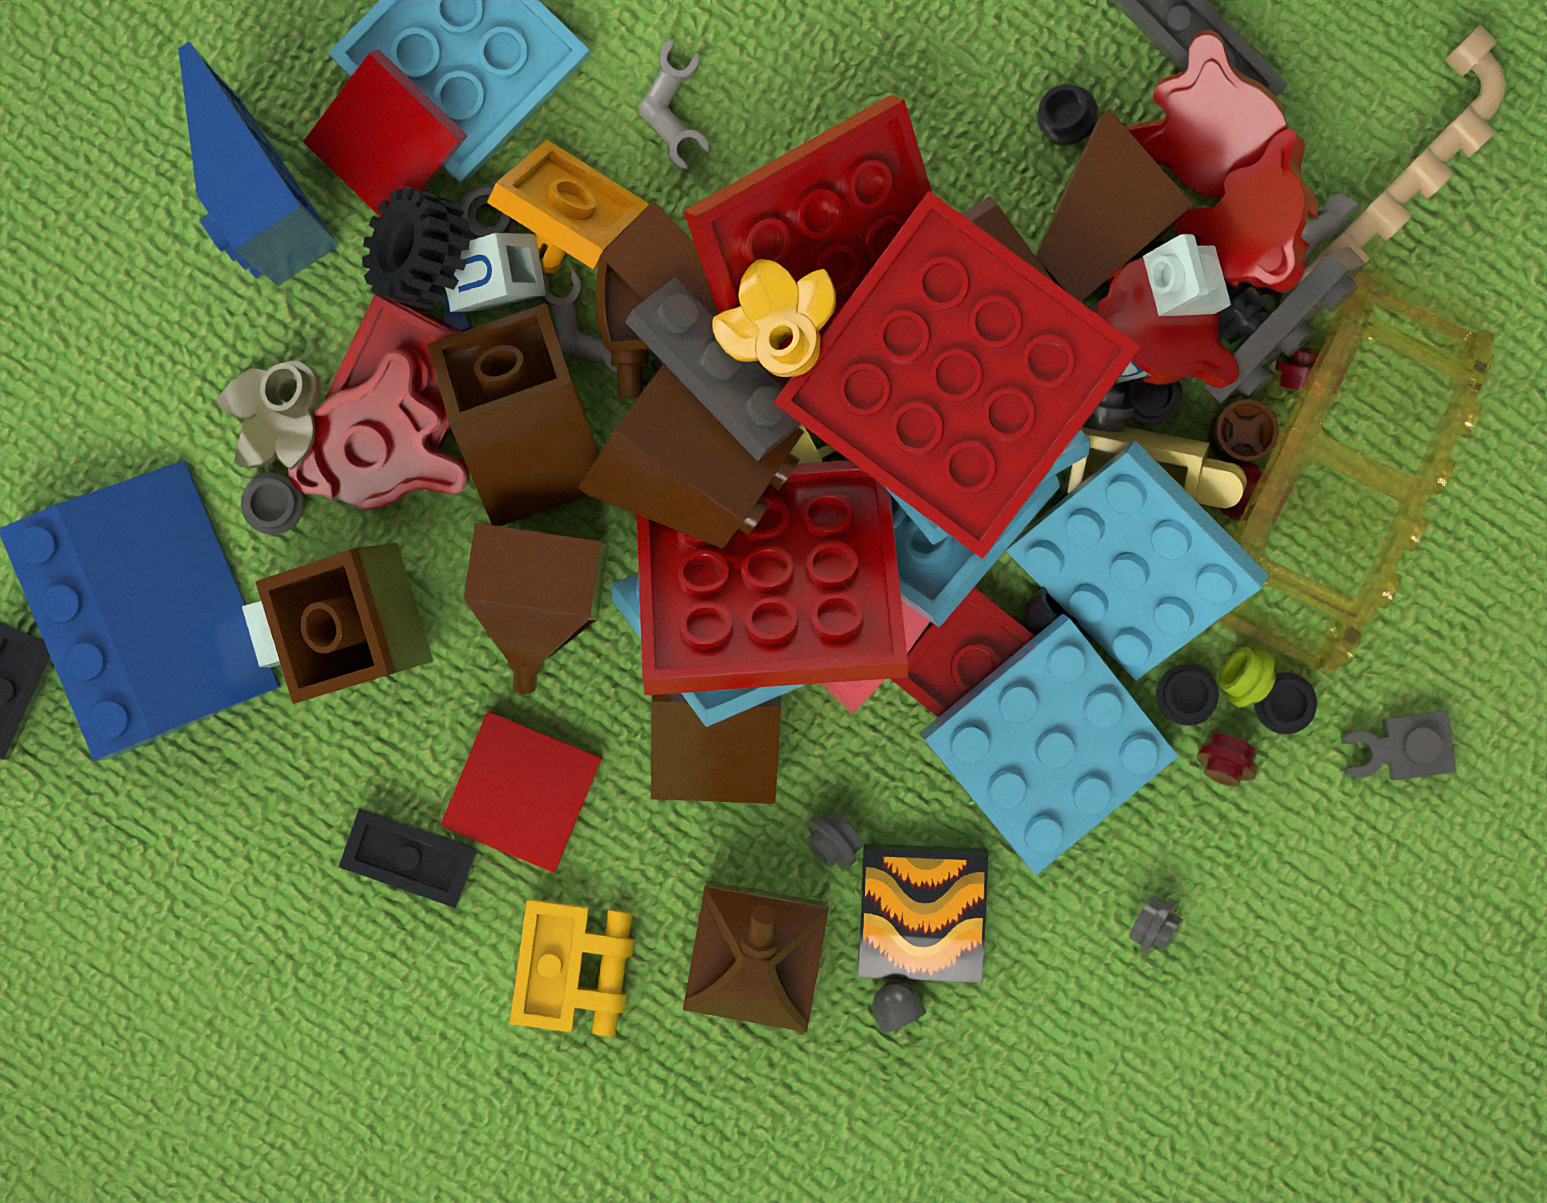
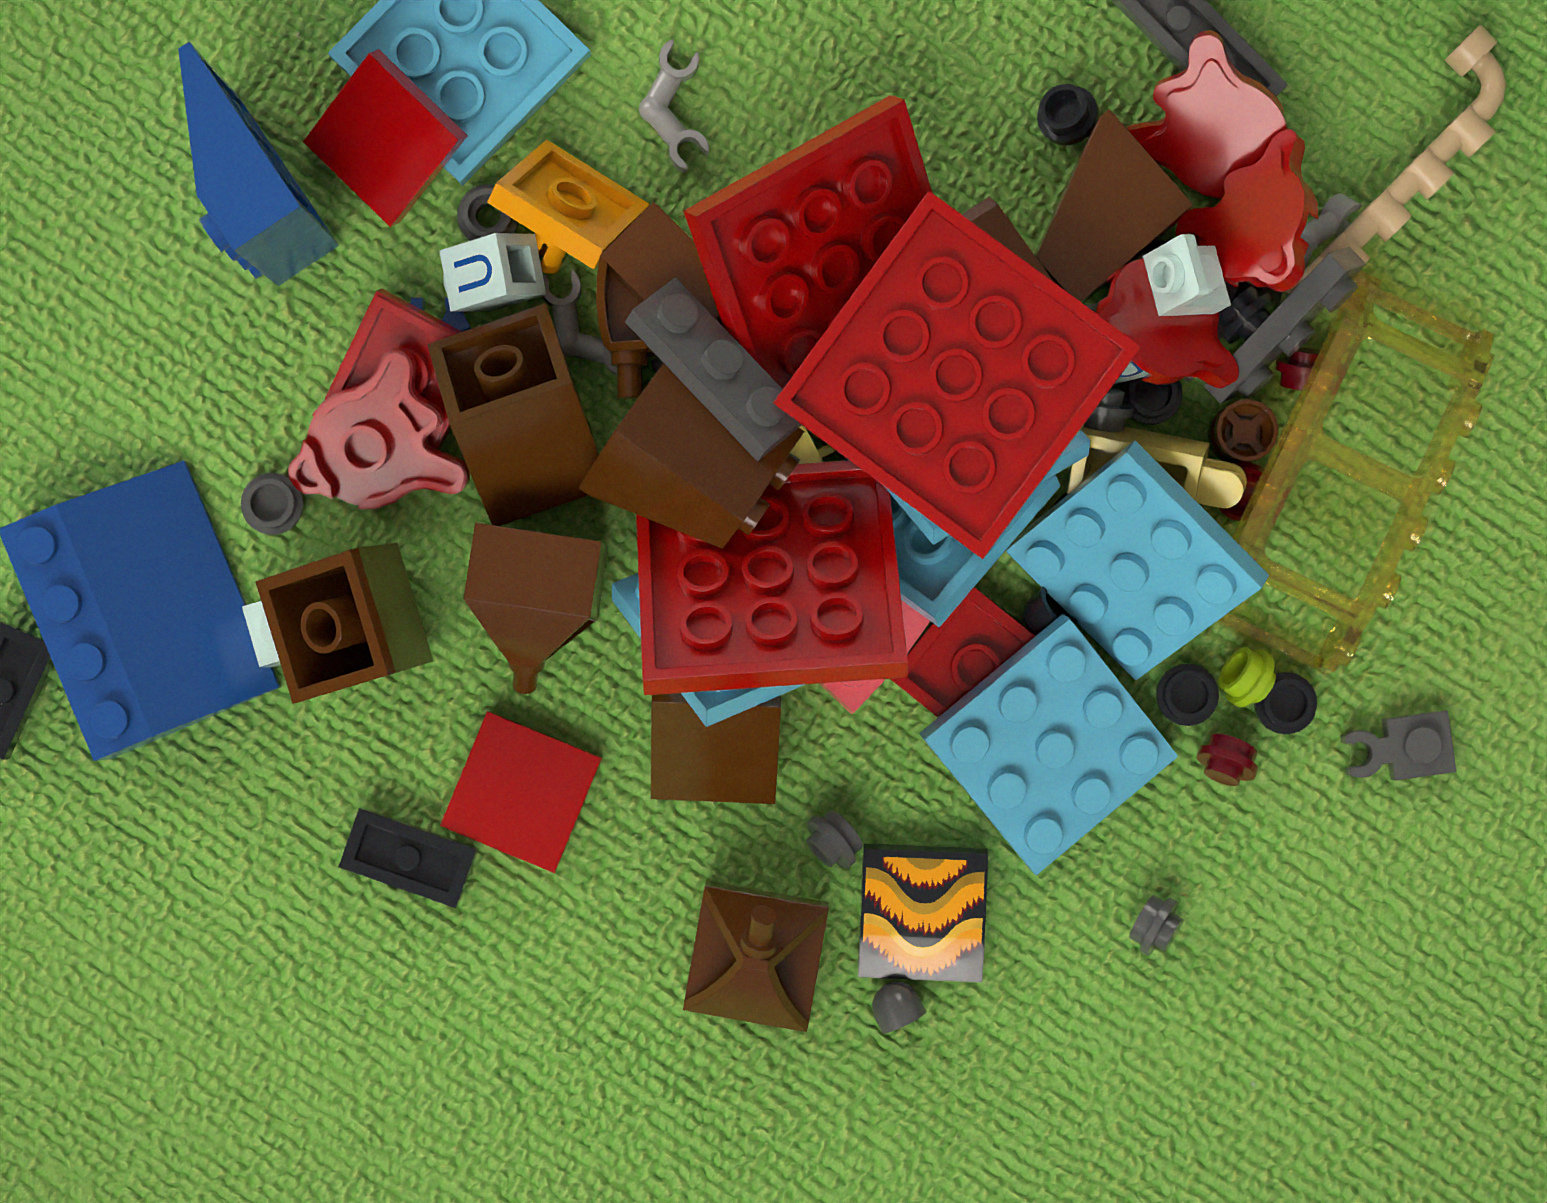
(271, 419): olive plate -> none
(415, 248): black tyre -> none
(552, 964): yellow plate -> none
(772, 311): yellow plate -> none

